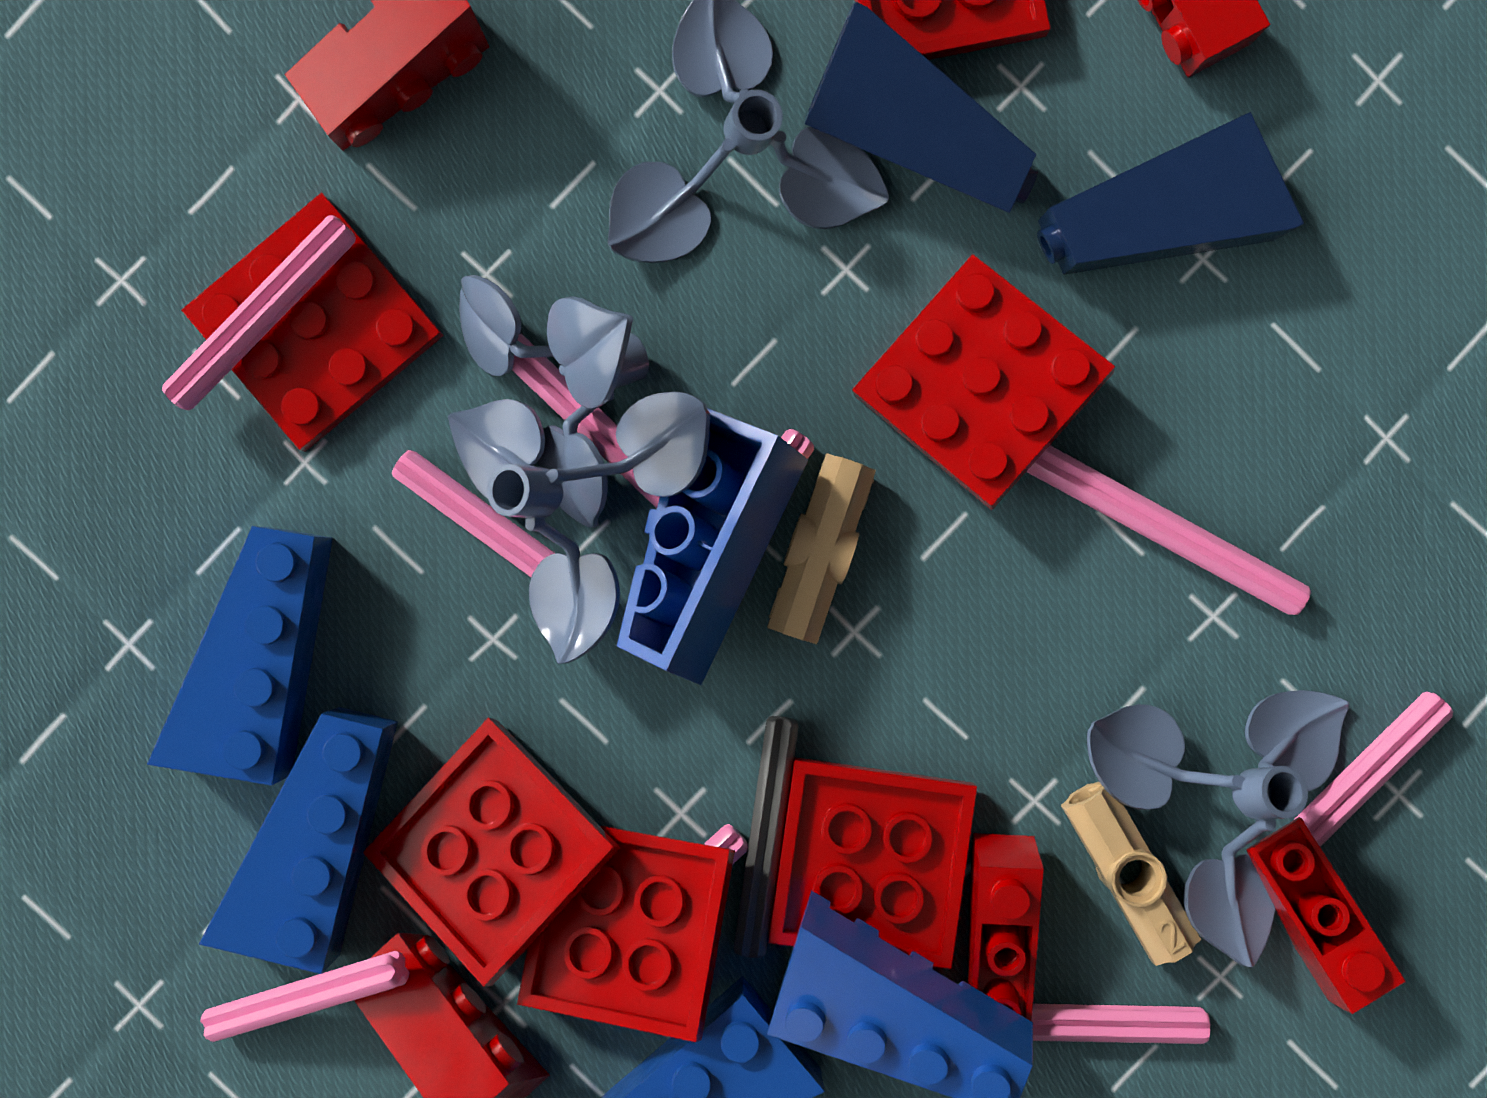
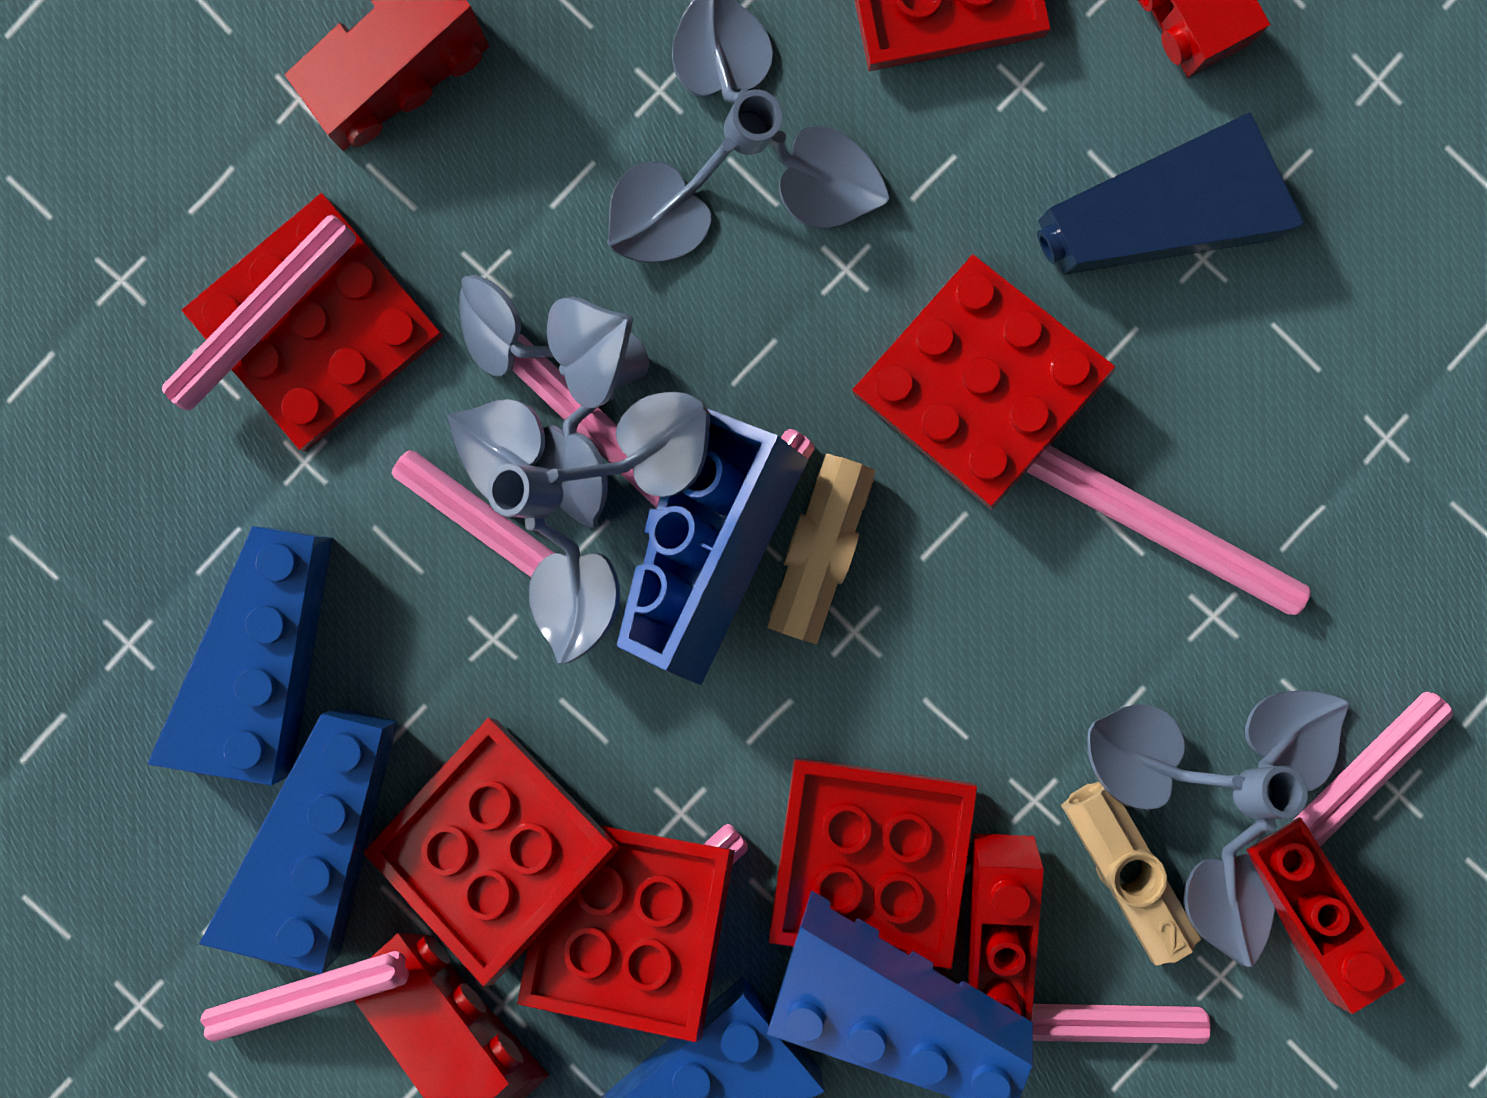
(766, 837): dark grey axle -> none
(910, 113): dark blue slope -> none

